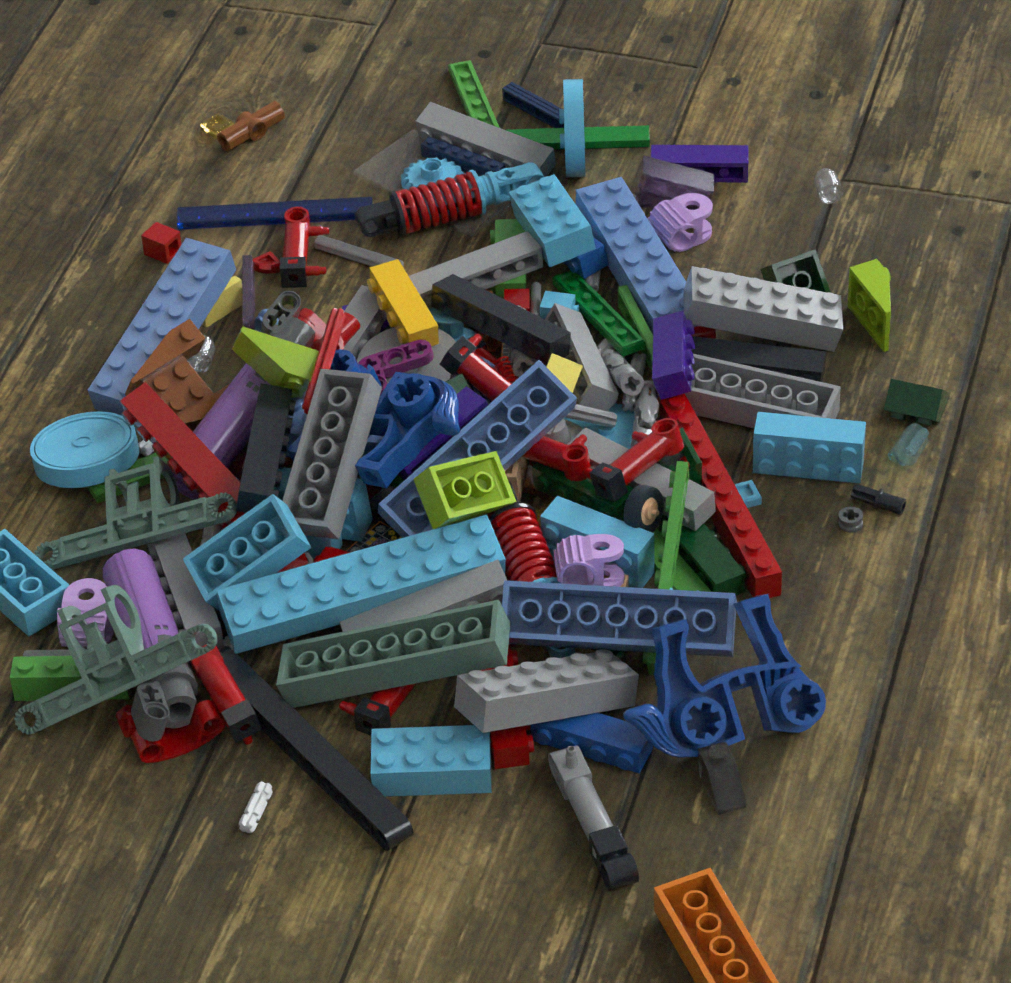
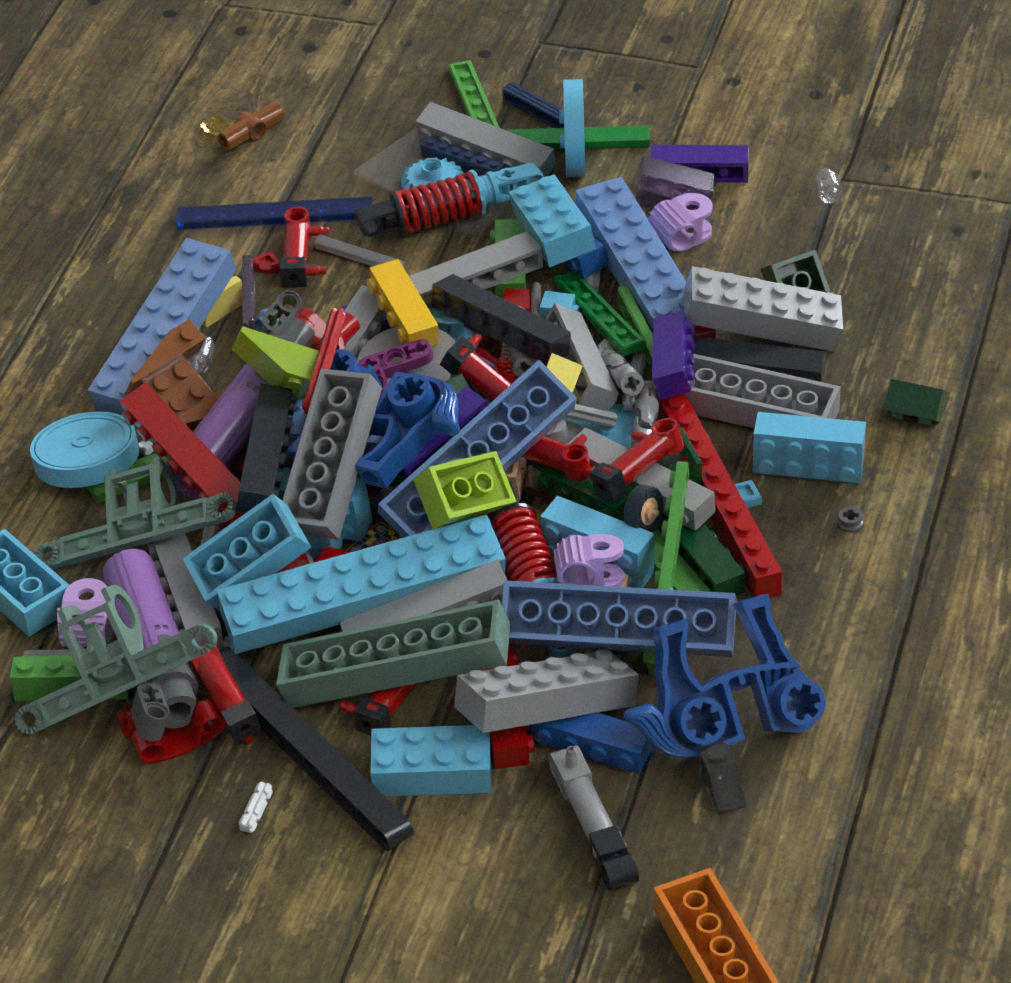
(161, 242): red brick -> none
(871, 299): lime slope -> none
(879, 499): black axle -> none
(909, 445): clear light blue piece -> none

